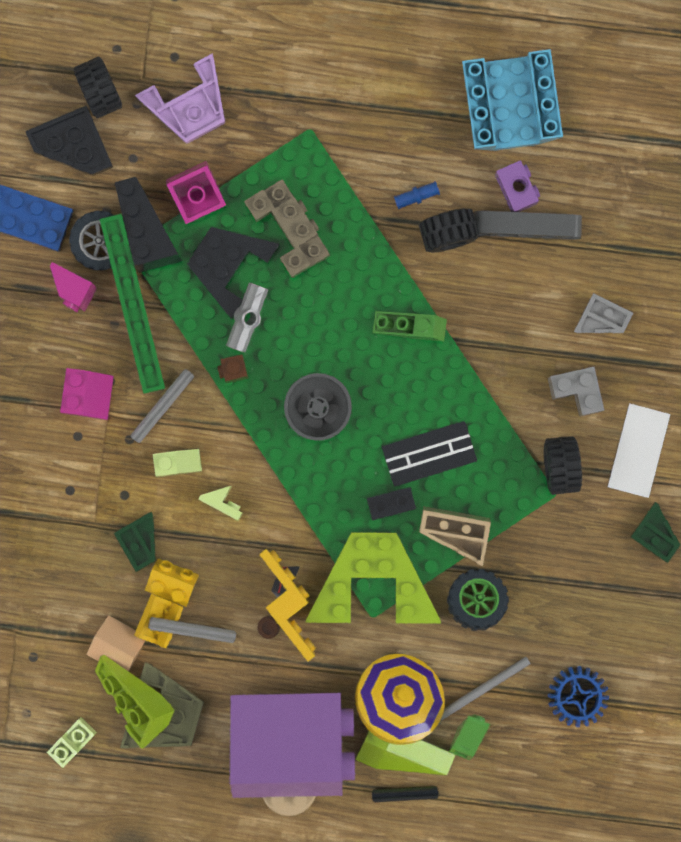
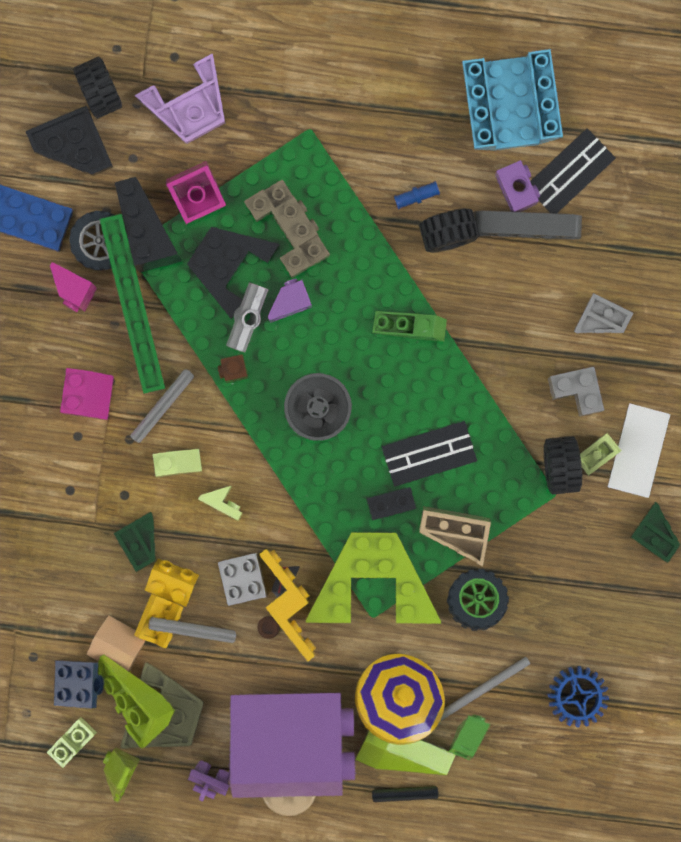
(77, 684): none -> dark blue plate
(119, 771): none -> lime wedge
(199, 776): none -> medium lavender hips
(242, 579): none -> light grey hinge
(290, 300): none -> medium lavender slope
(571, 171): none -> black sticker
(598, 453): none -> yellowish green slope

